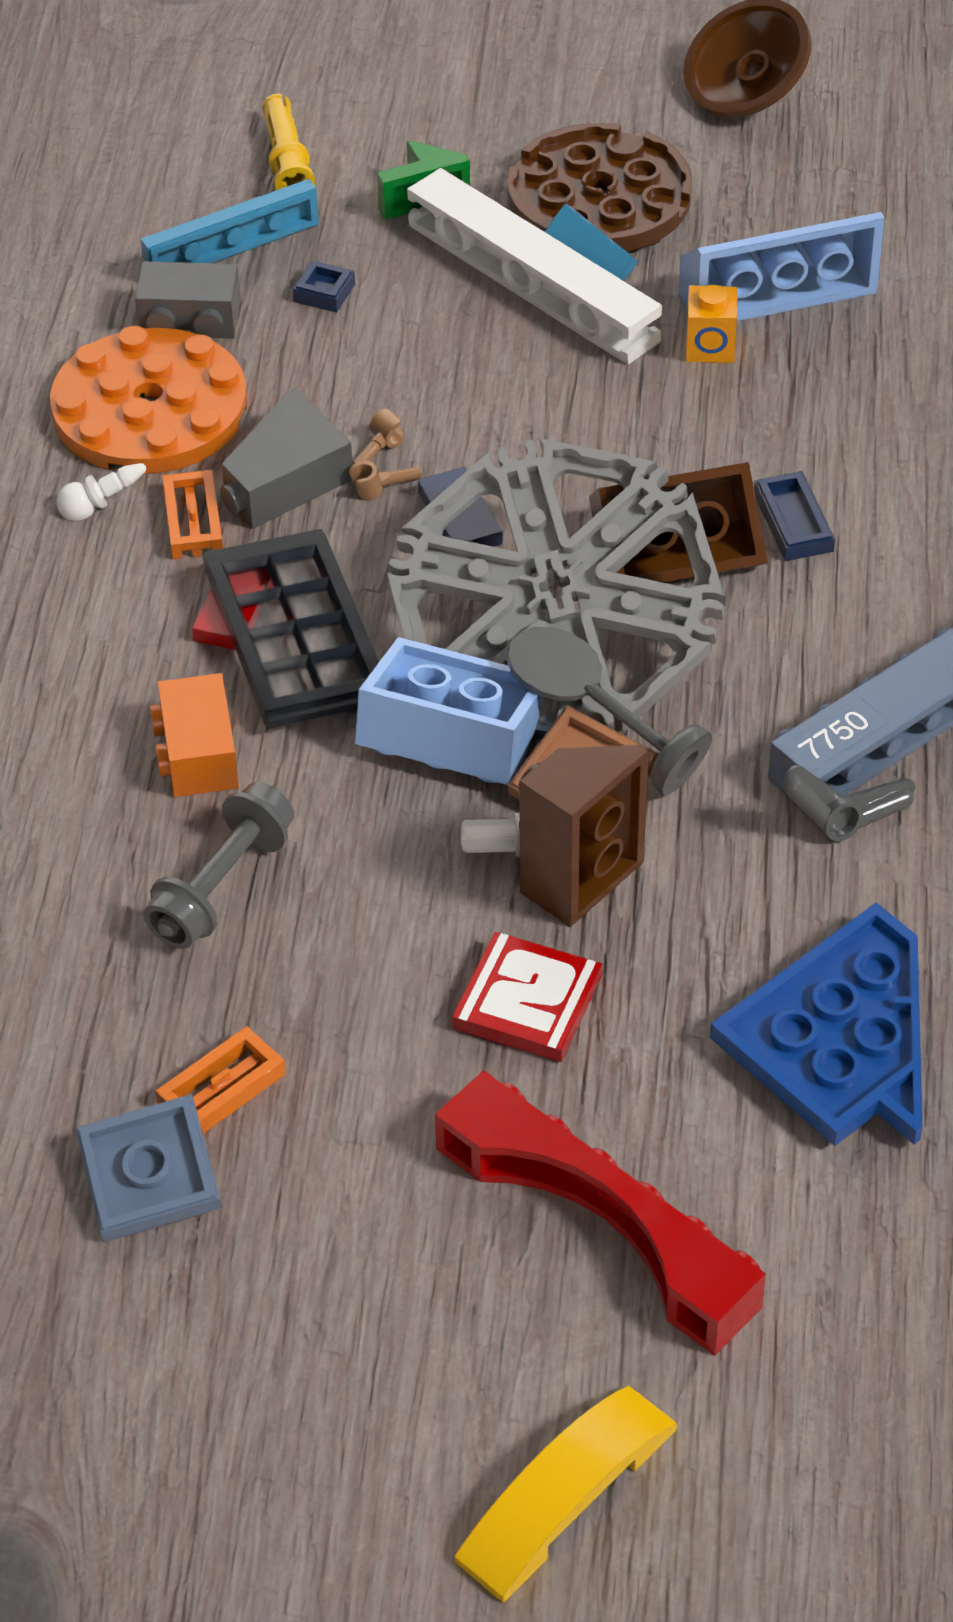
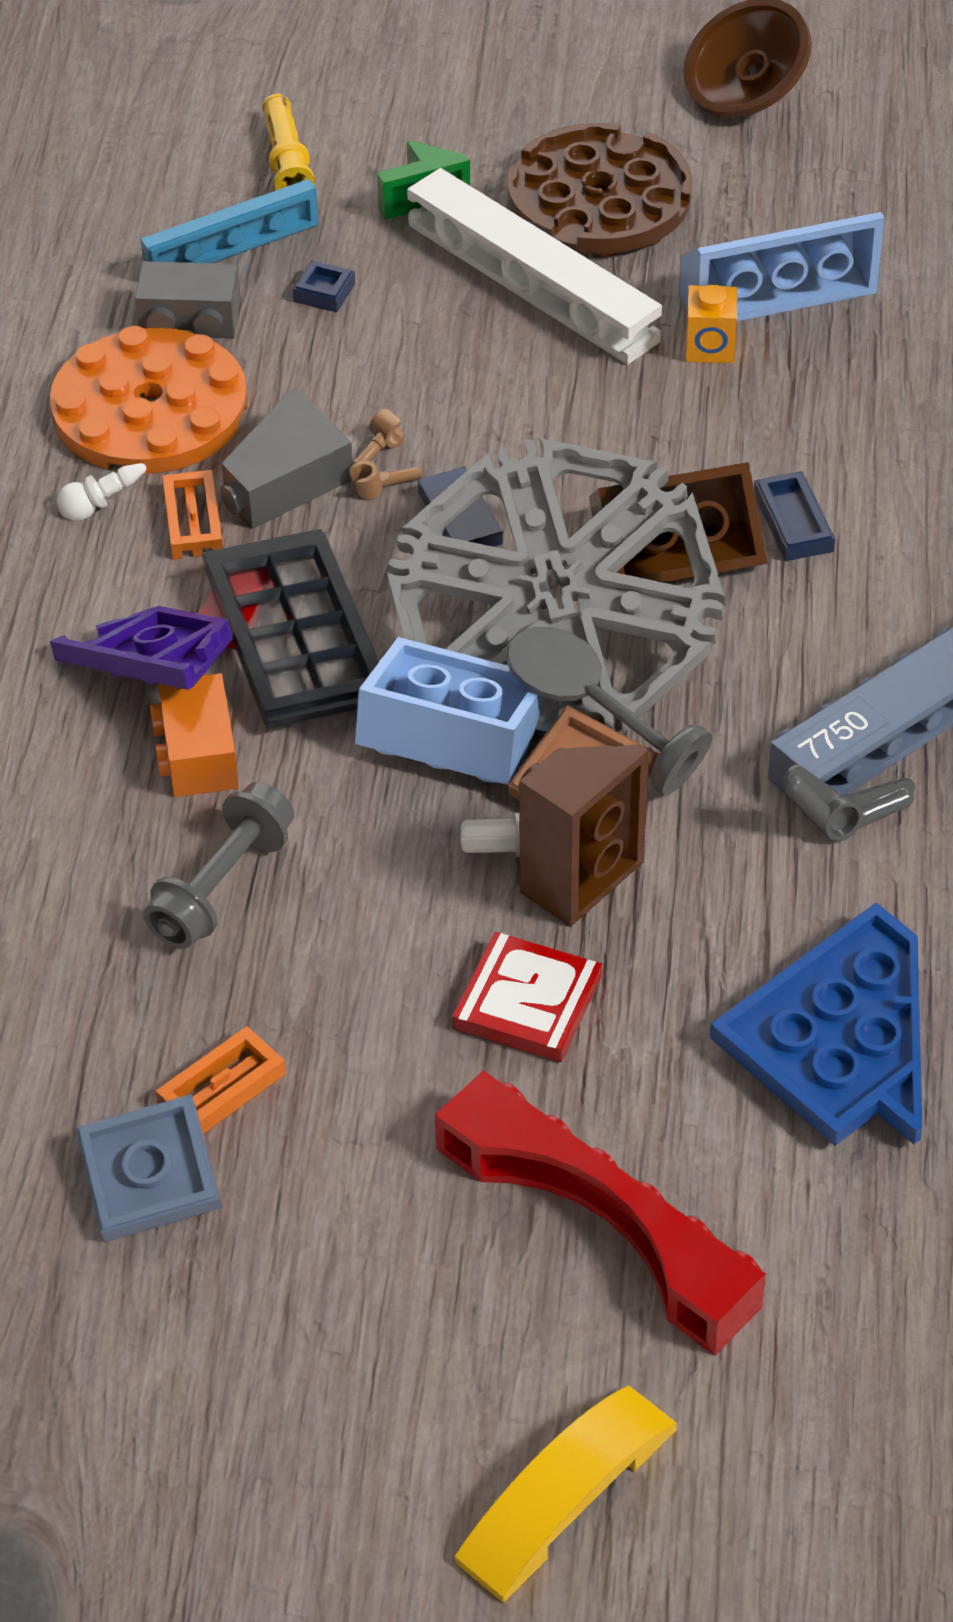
(151, 646): none -> dark purple wing
(586, 239): dark azure tile -> none

